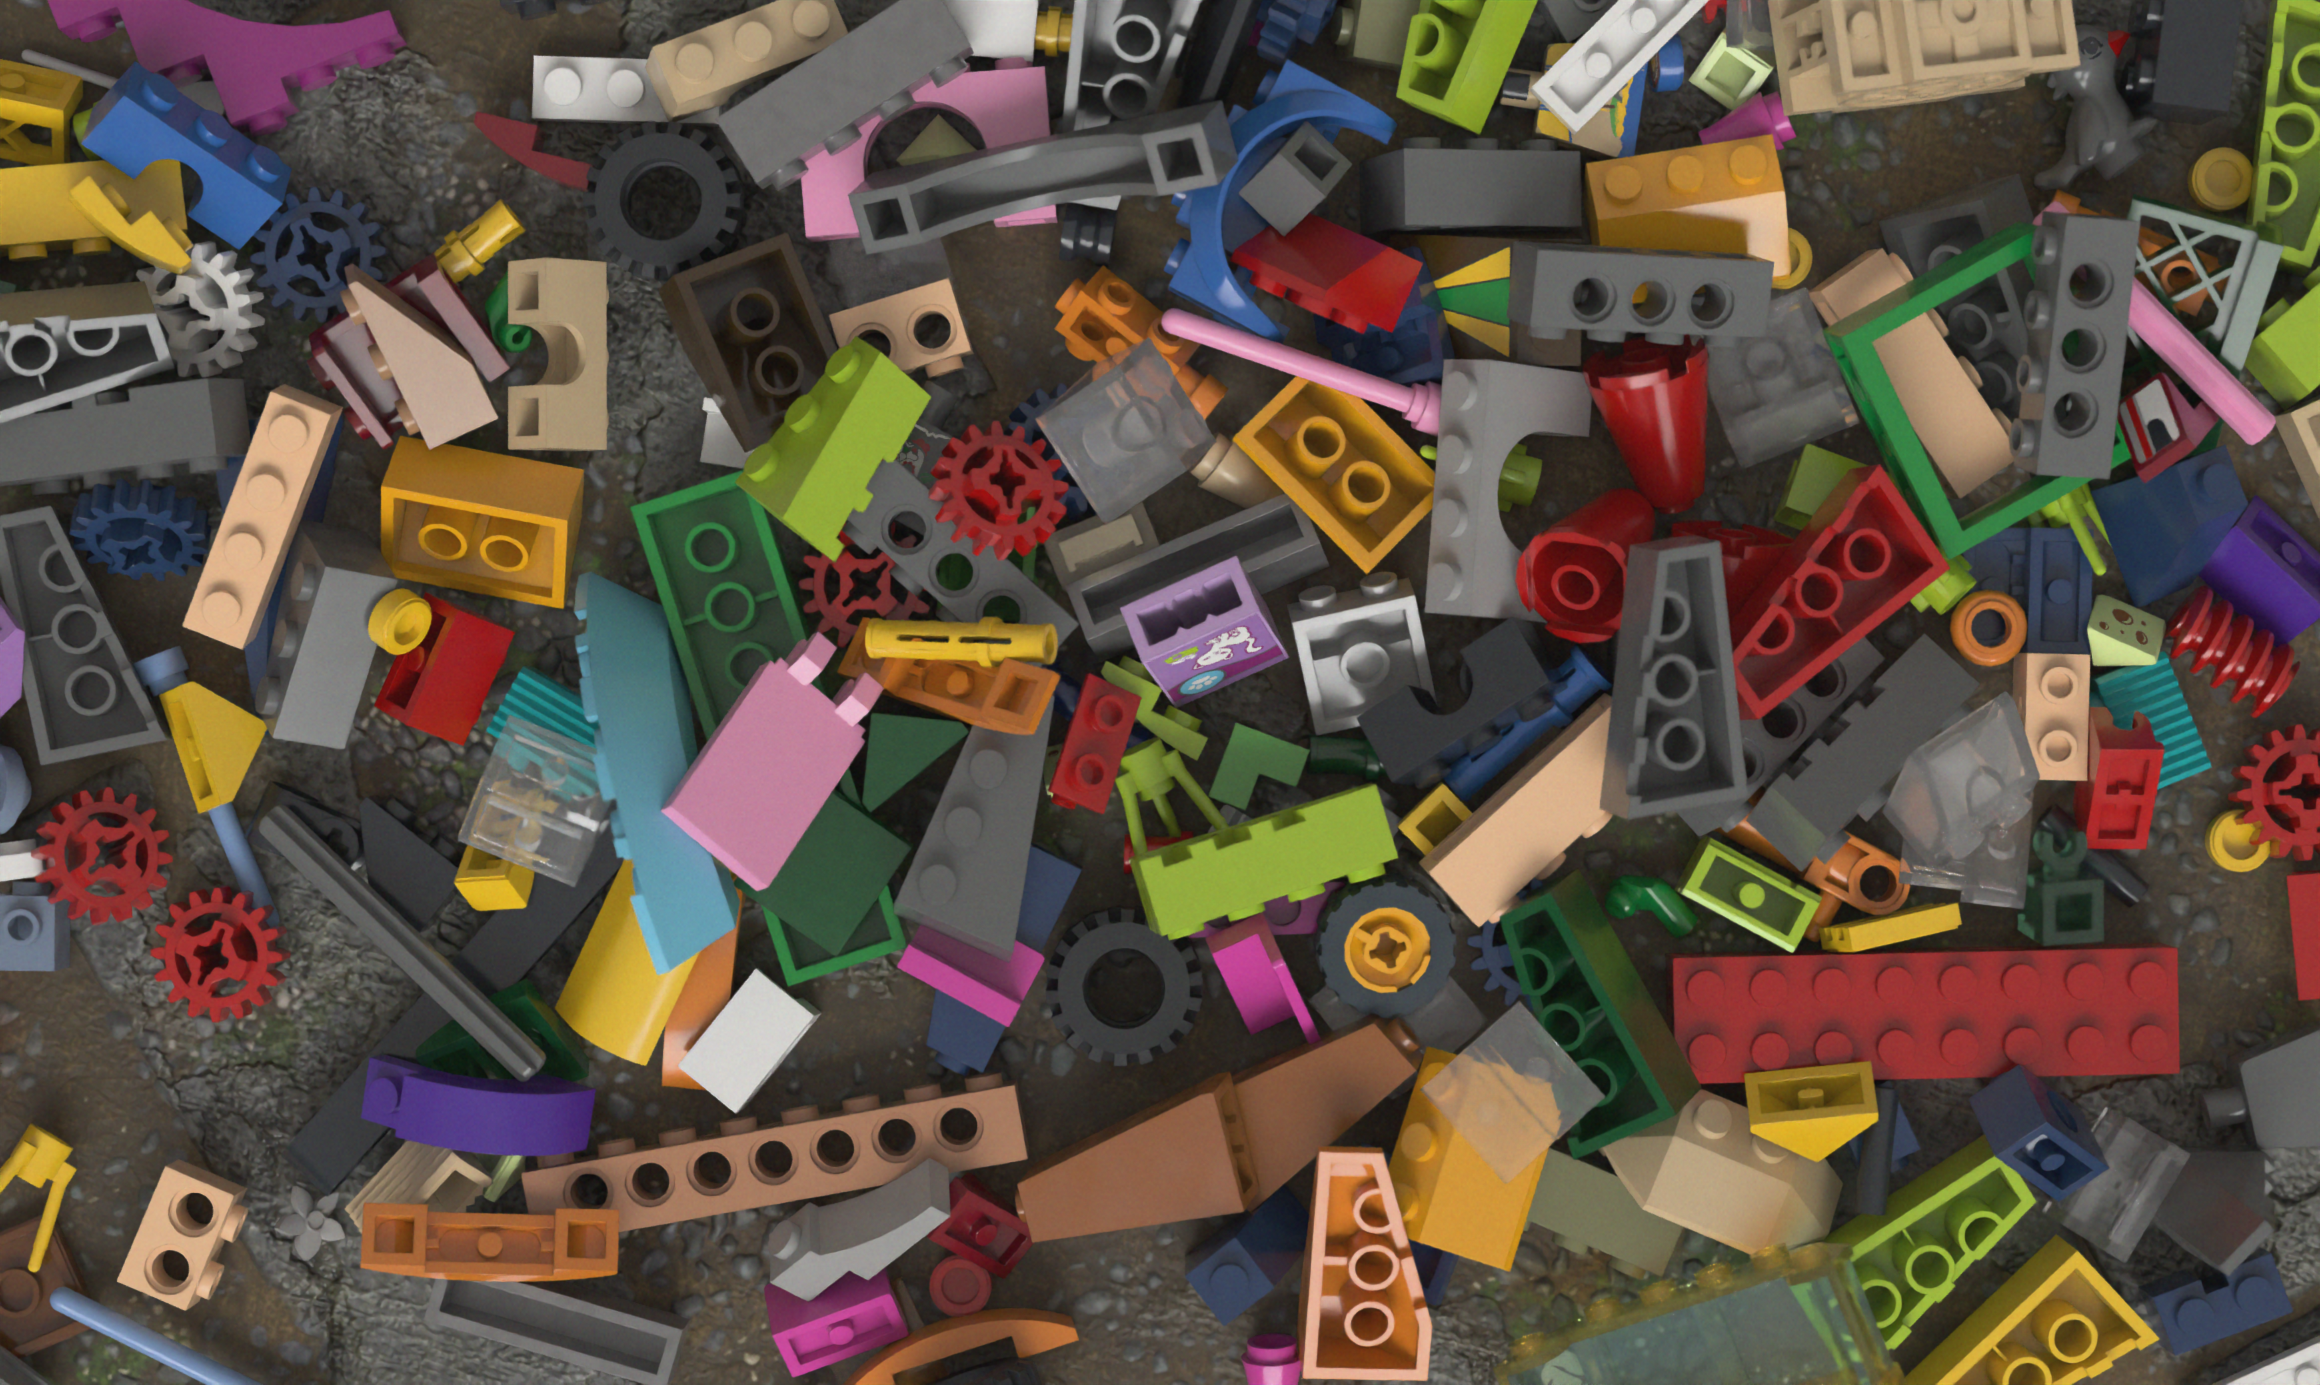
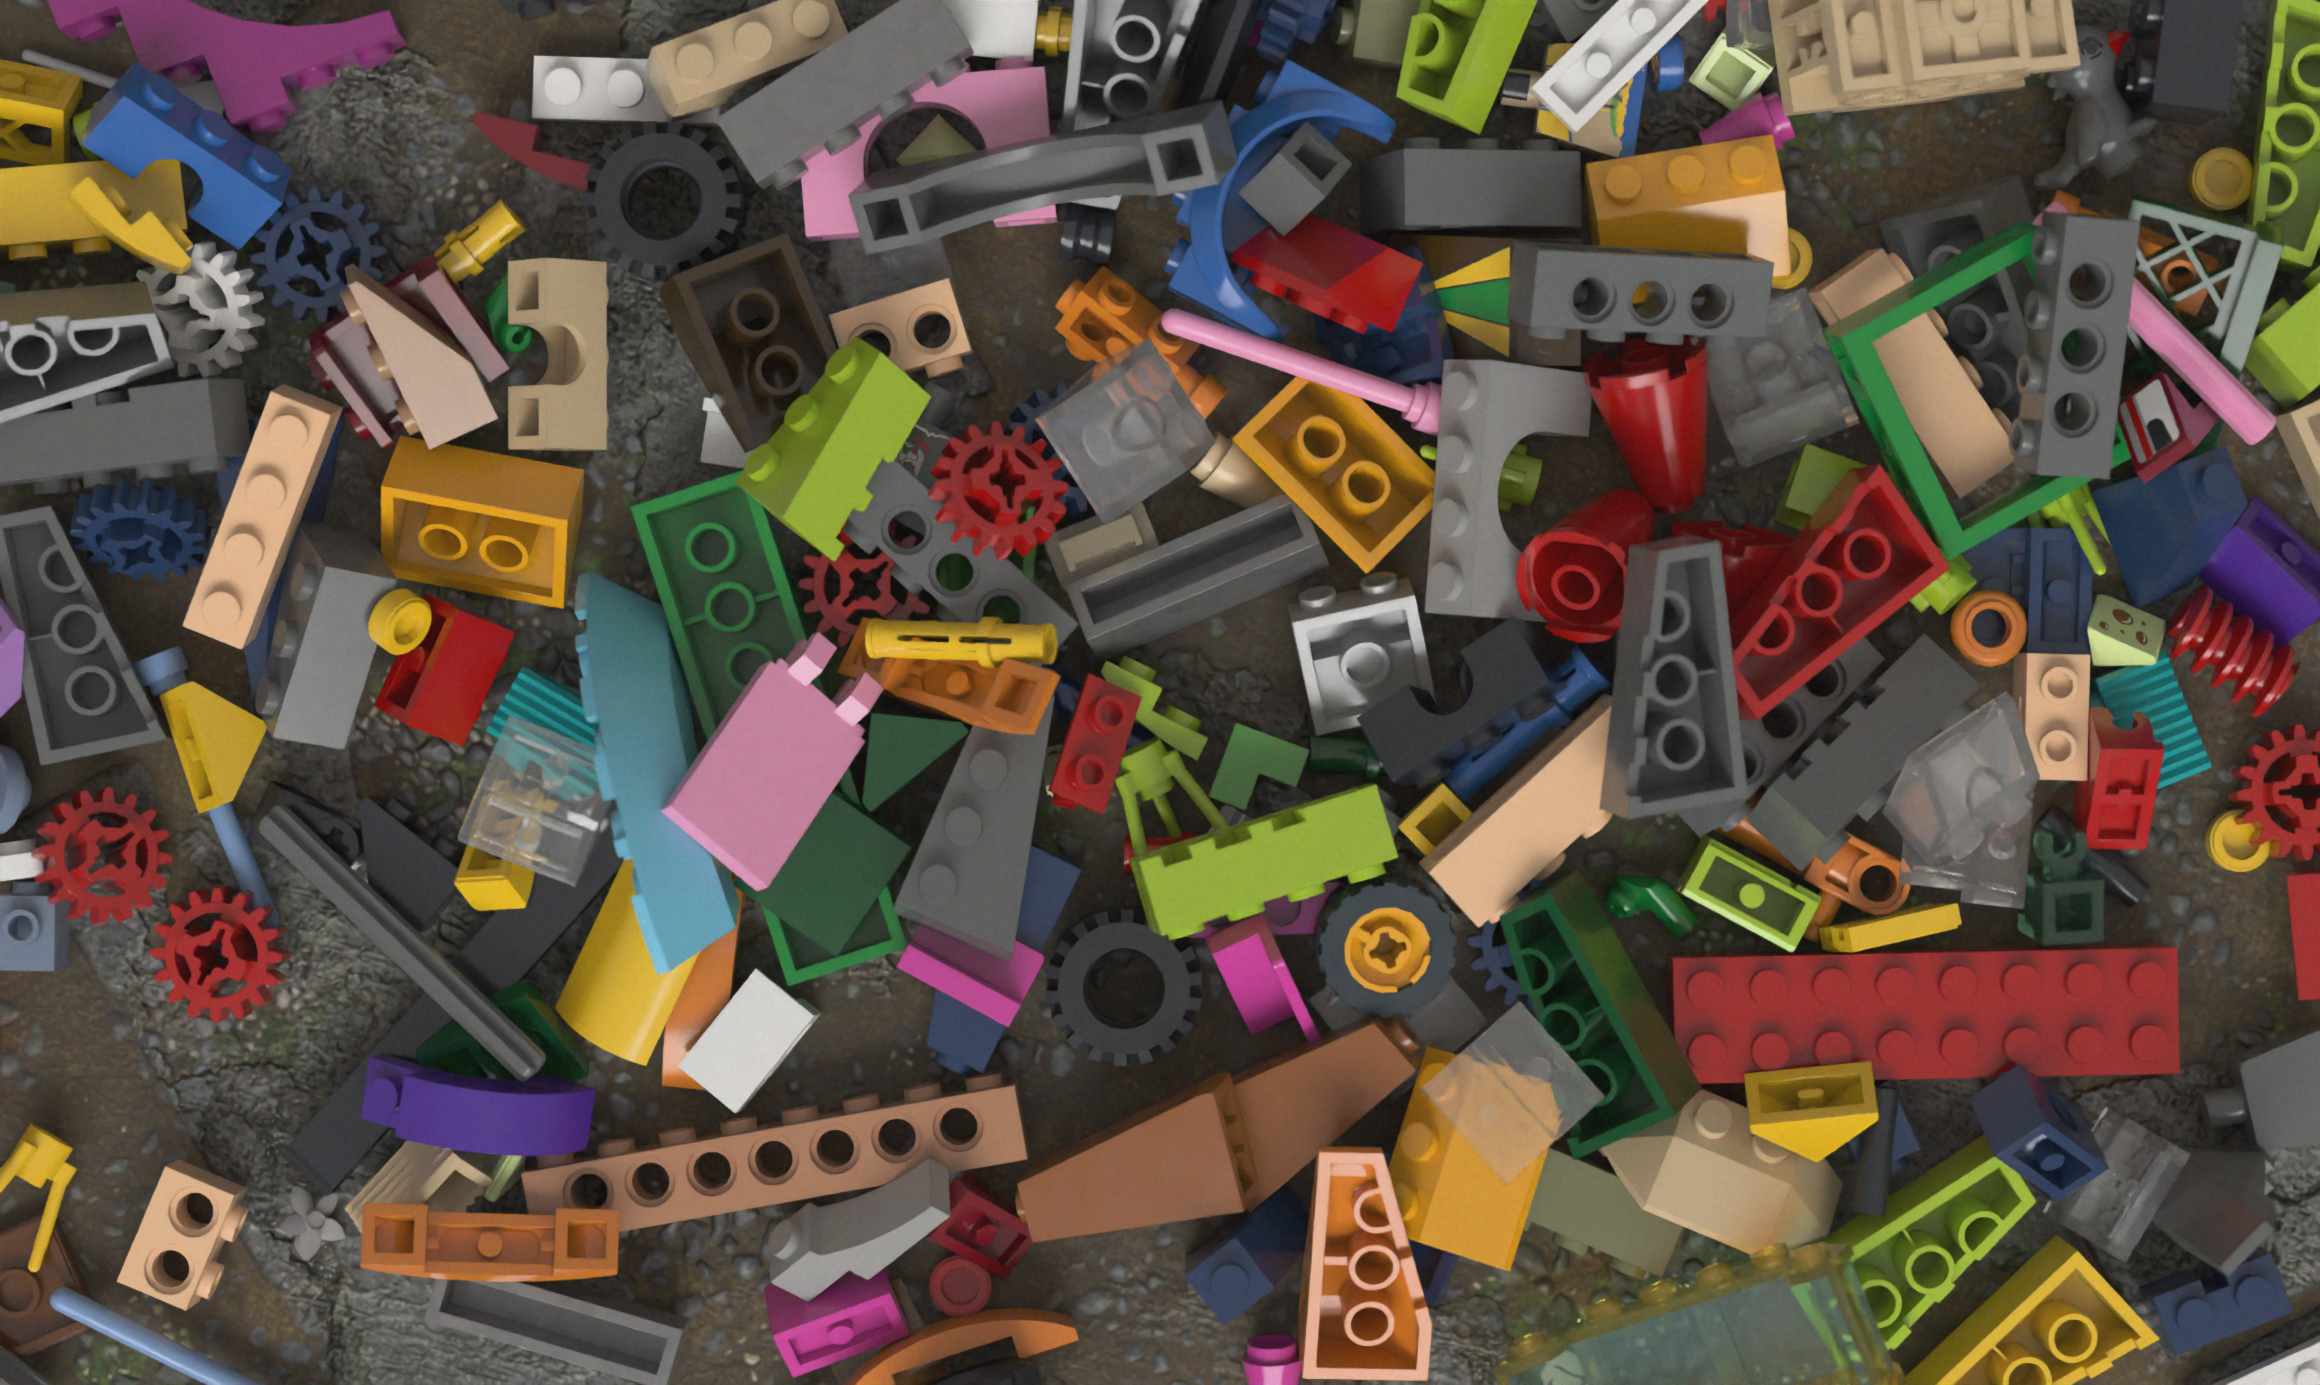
(1204, 632): brick -> none

